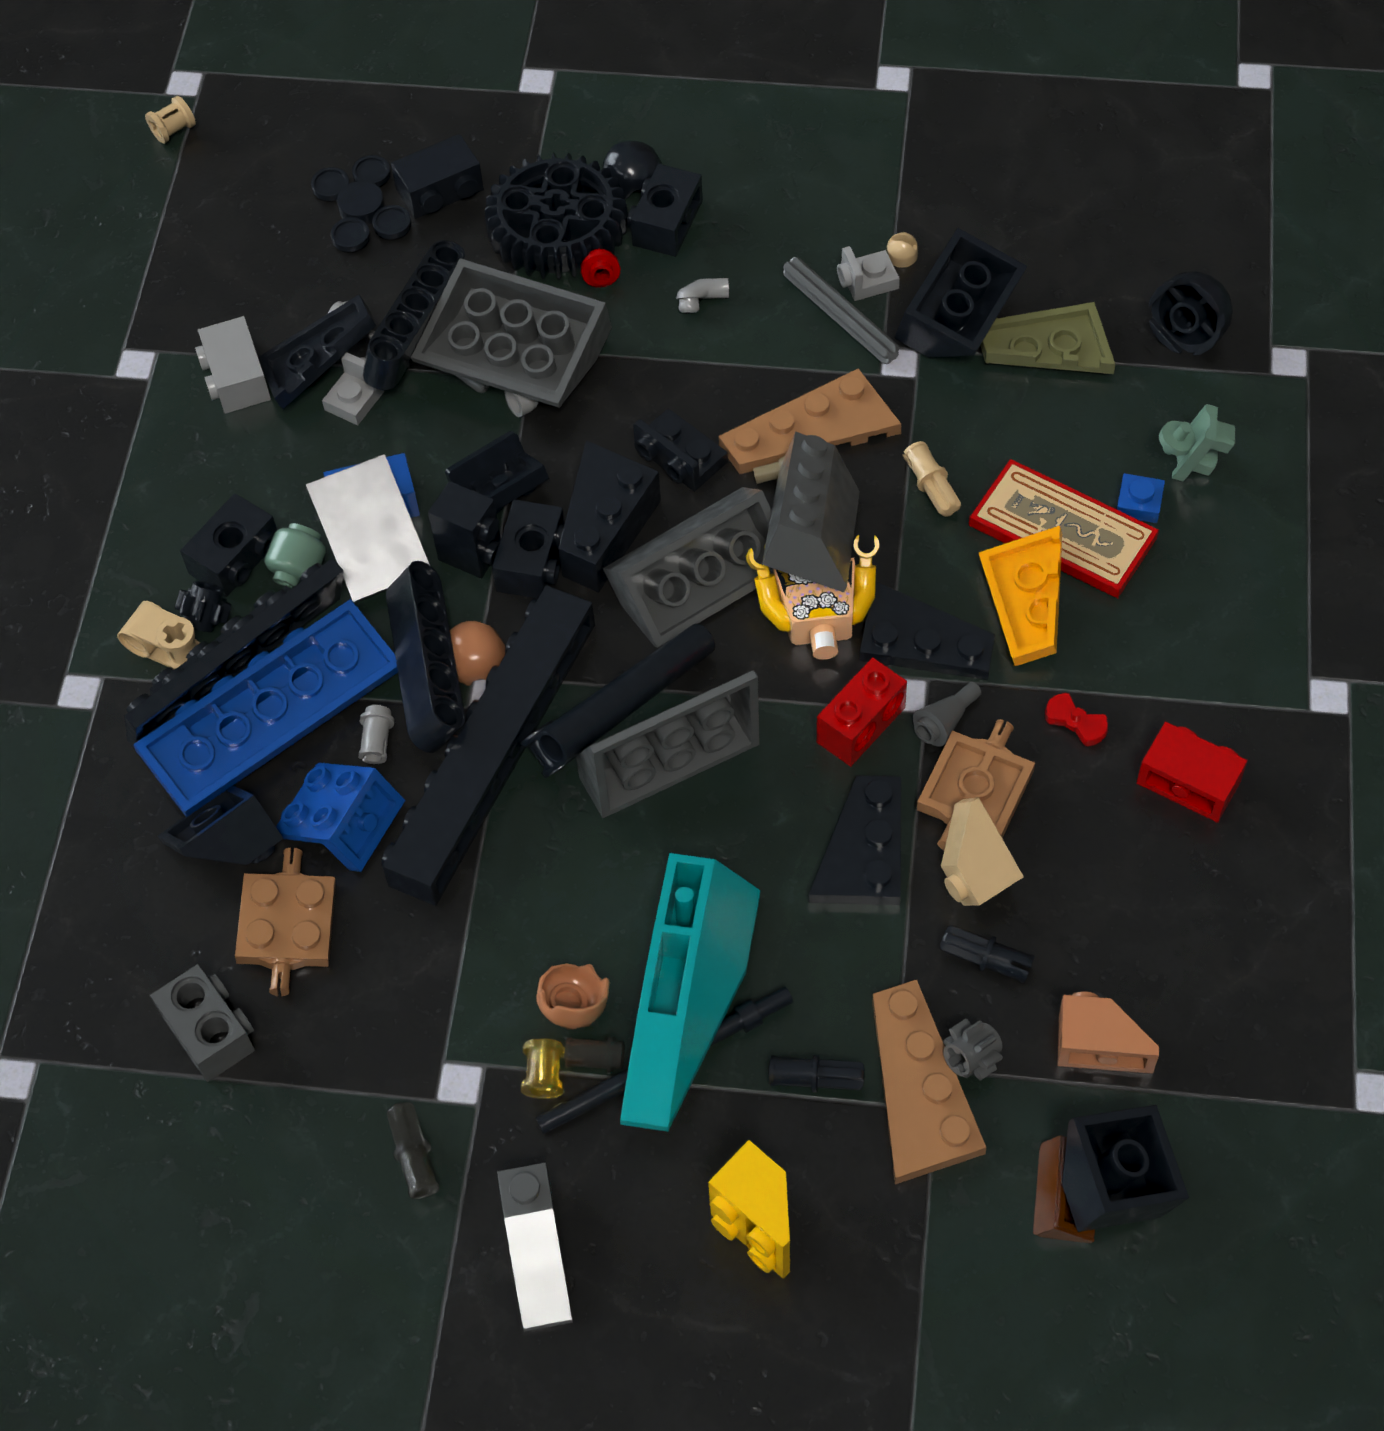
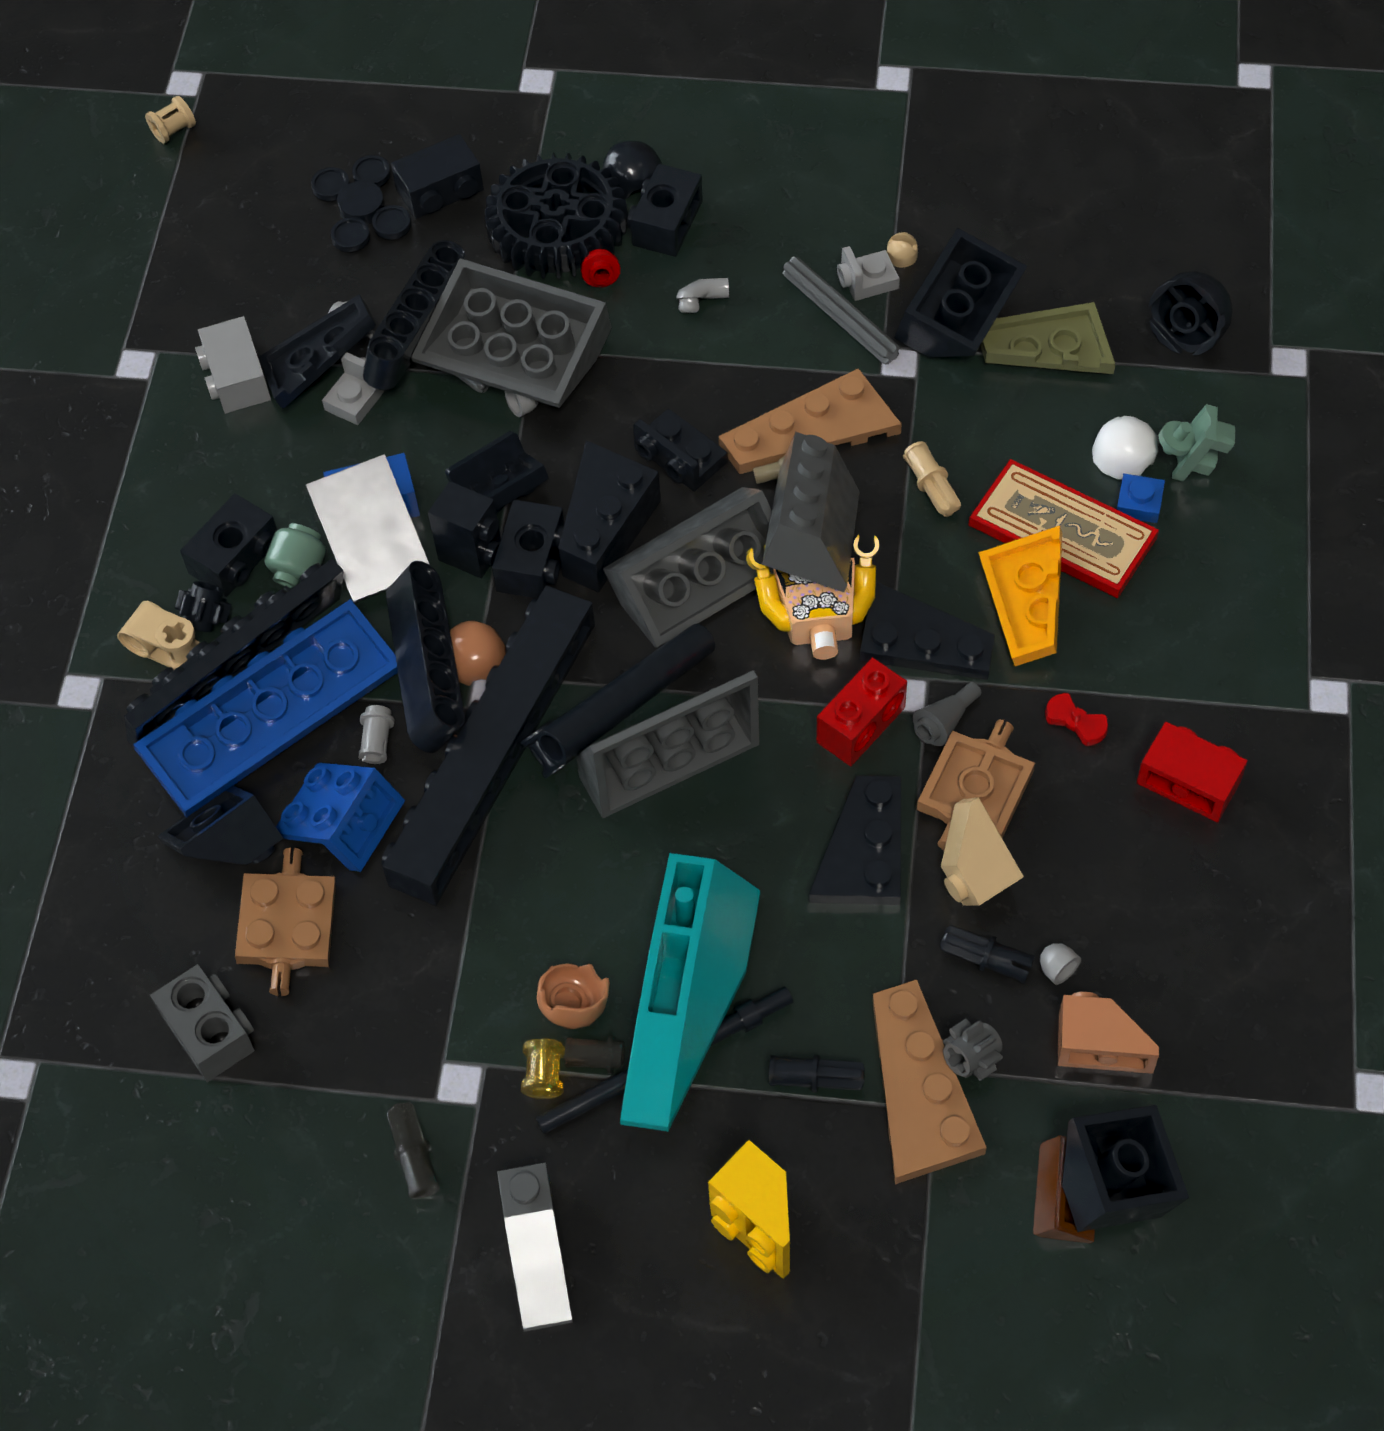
(1059, 962): none -> light grey hinge
(1125, 447): none -> white hair

